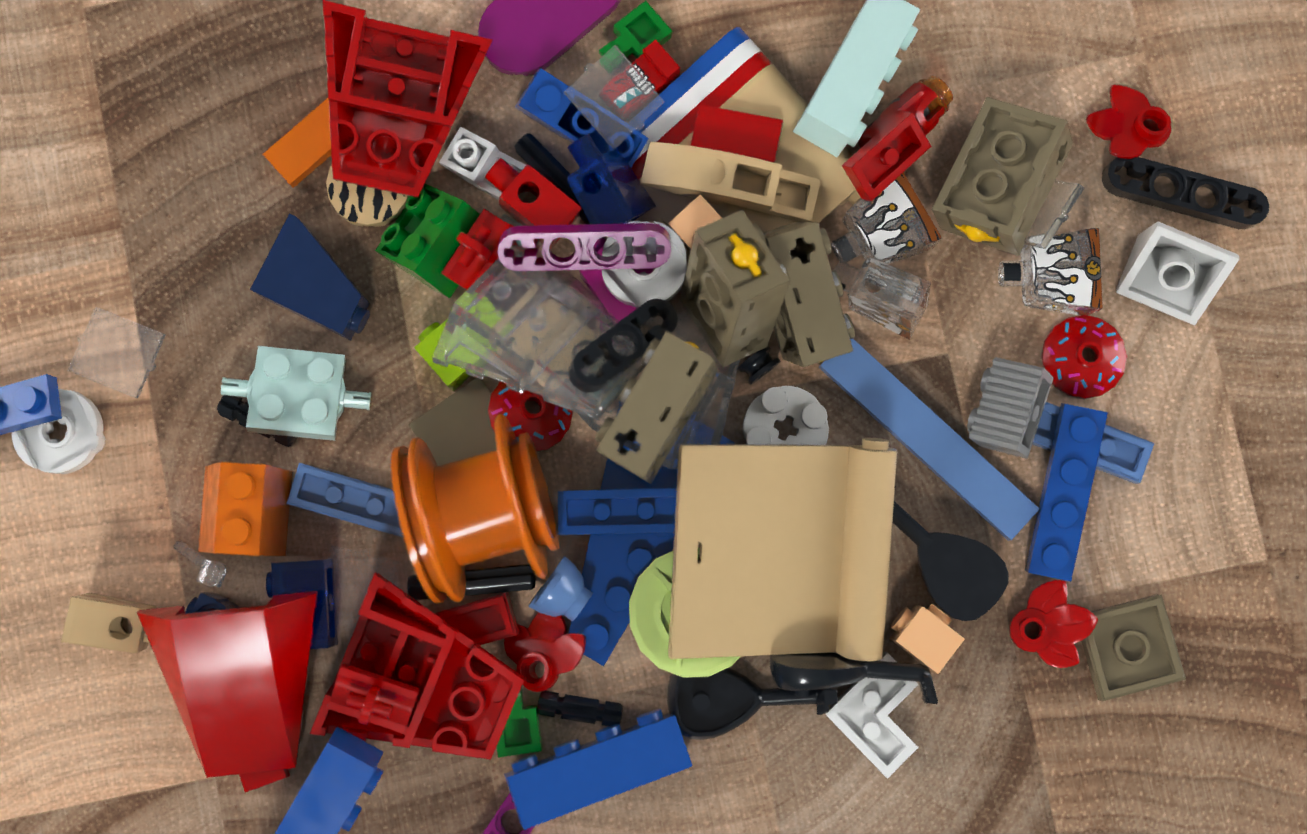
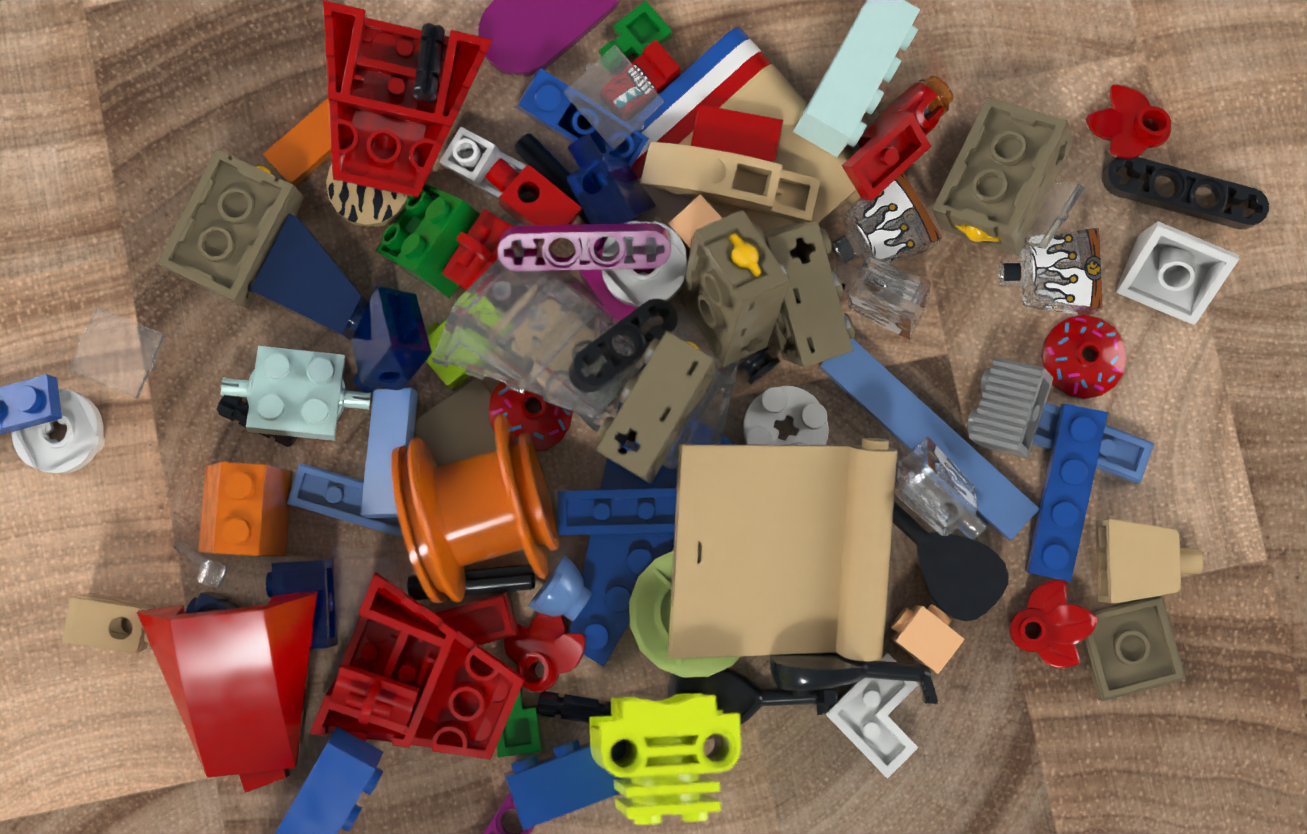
(230, 227): none -> dark tan piece
(389, 341): none -> clear blue torso
(390, 427): none -> medium blue tile
(429, 62): none -> black axle
(666, 754): none -> neon yellow piece
(938, 491): none -> clear torso
(1140, 561): none -> tan torso

